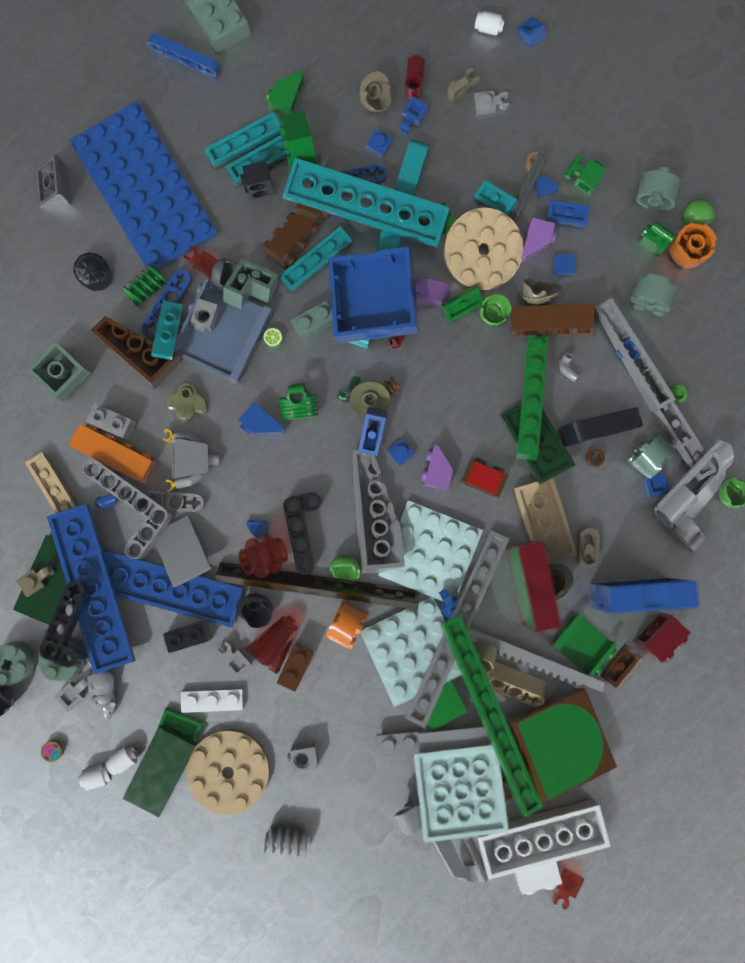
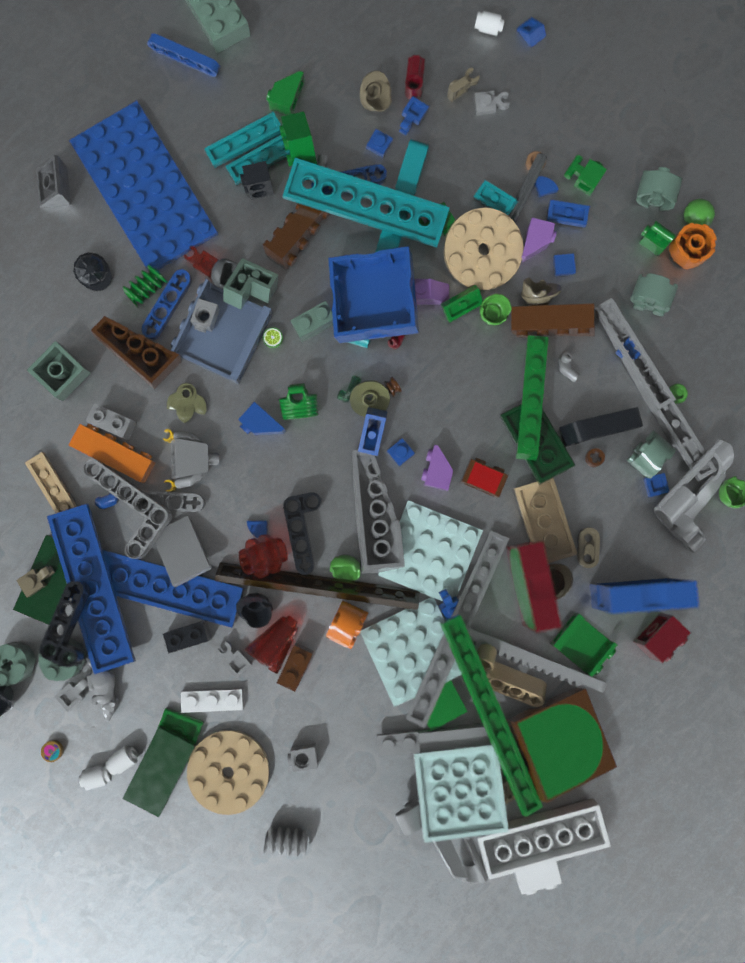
(167, 330): teal plate -> none
(315, 259): teal plate -> none
(570, 887): clear red plate -> none
(622, 667): reddish brown slope -> none

